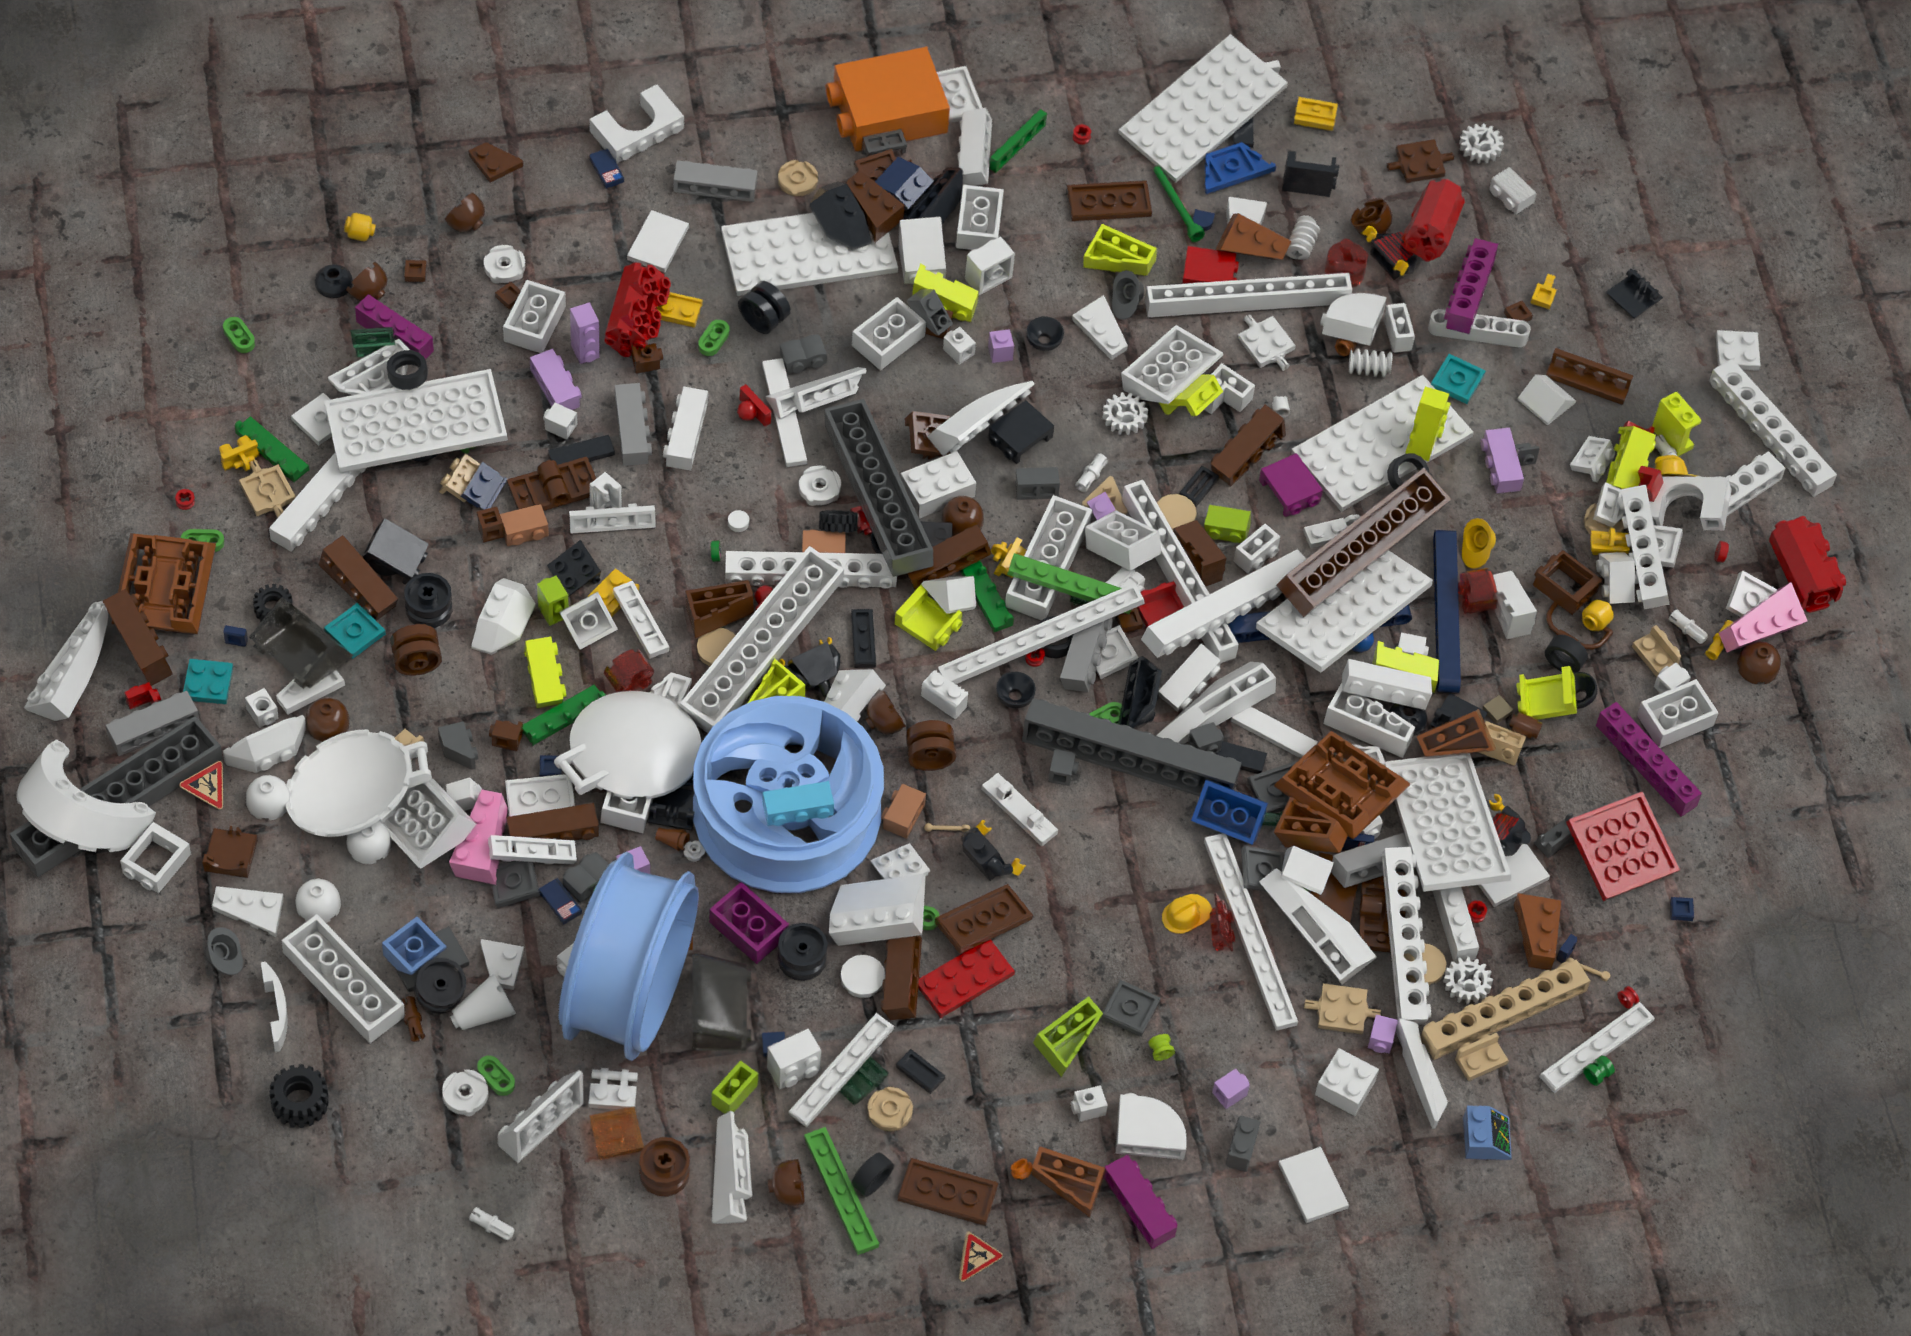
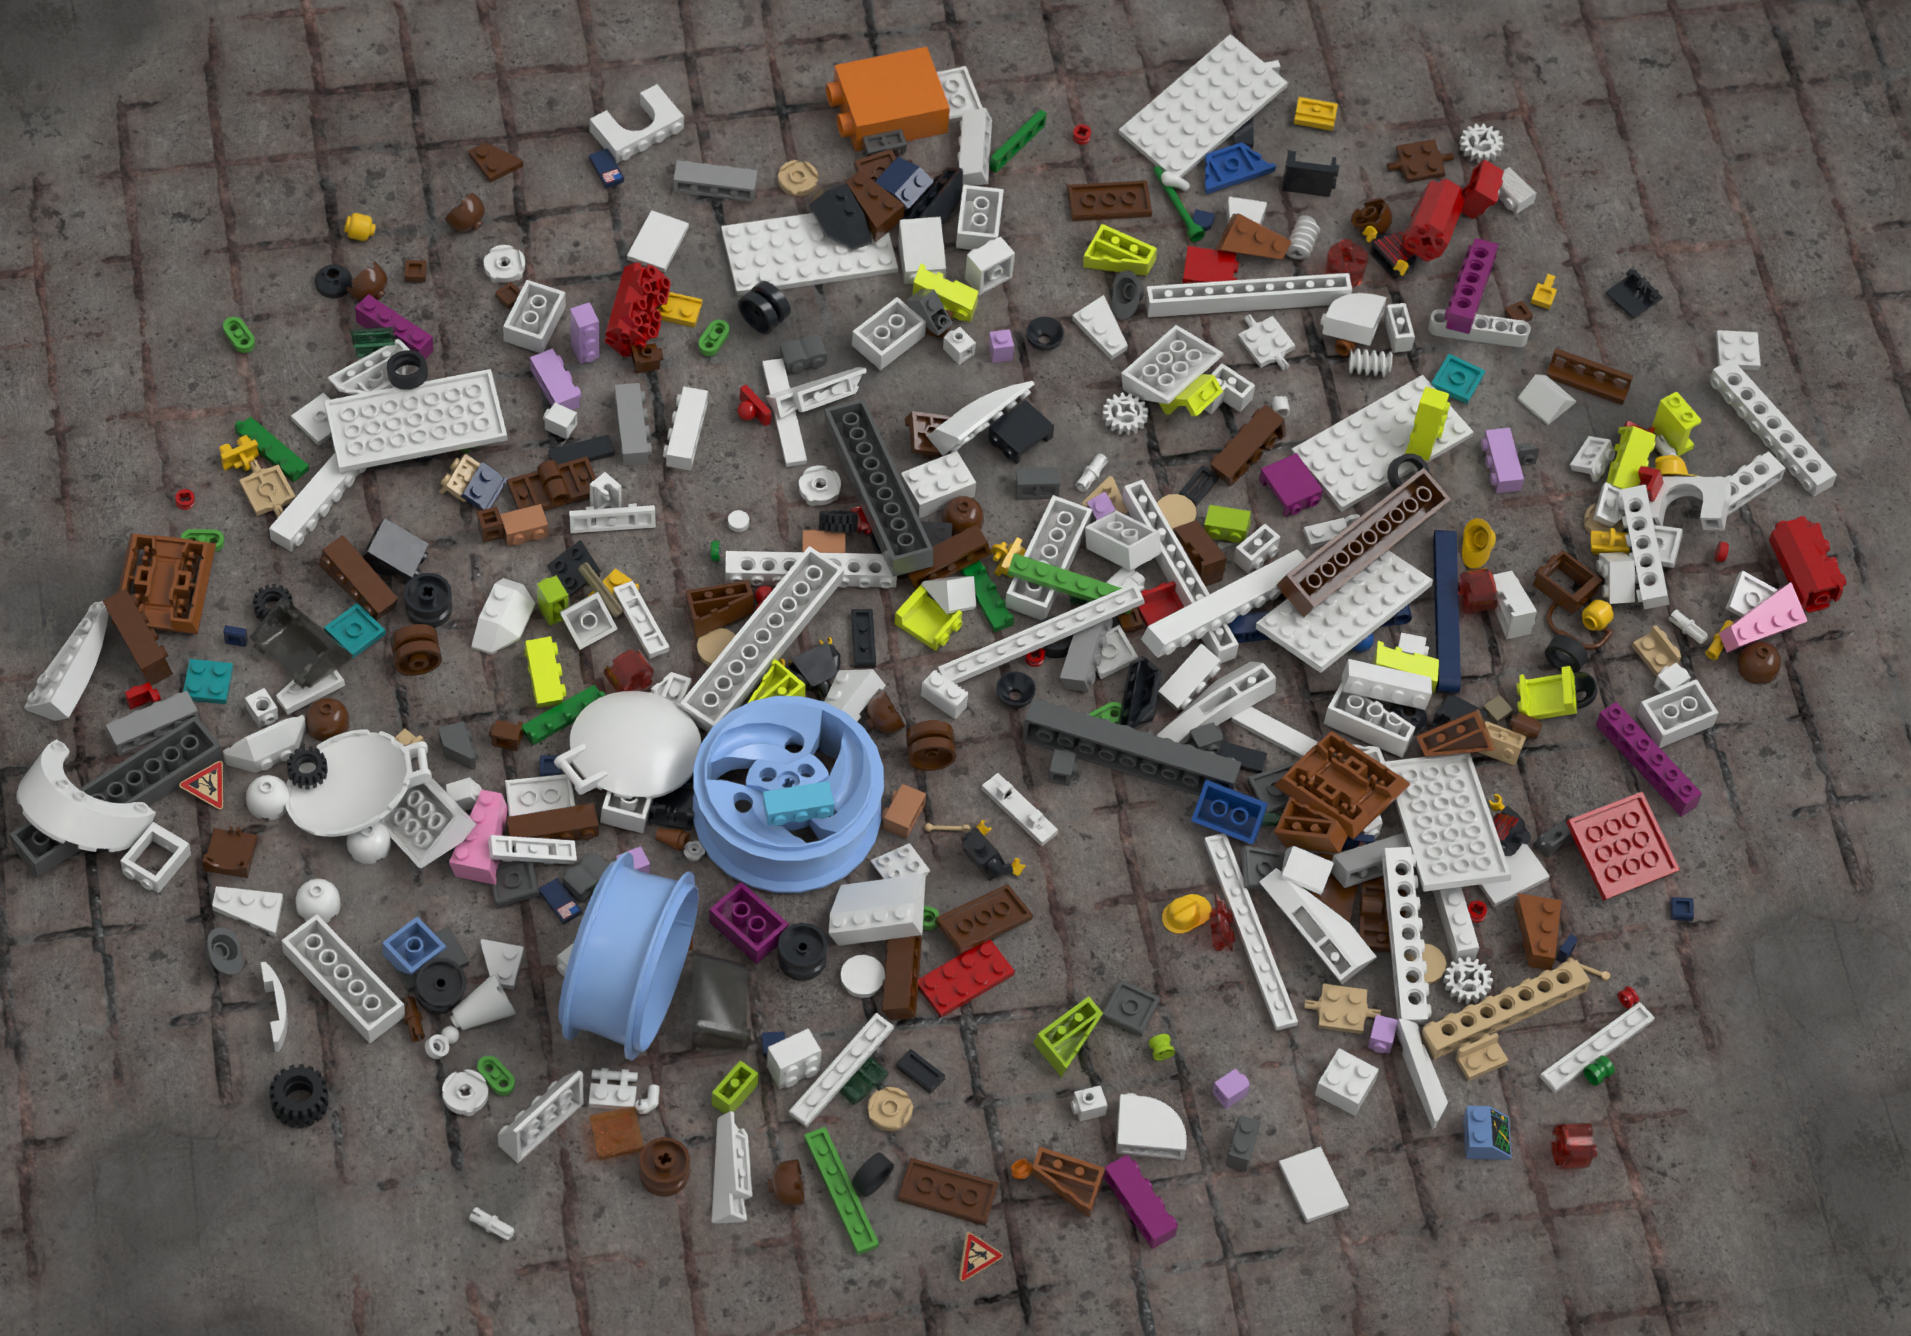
(307, 756): none -> black tyre
(448, 1036): none -> white plate
(598, 586): none -> dark tan axle
(651, 1102): none -> white arm
(1174, 181): none -> white arm
(1482, 189): none -> red brick
(1573, 1145): none -> clear red brick

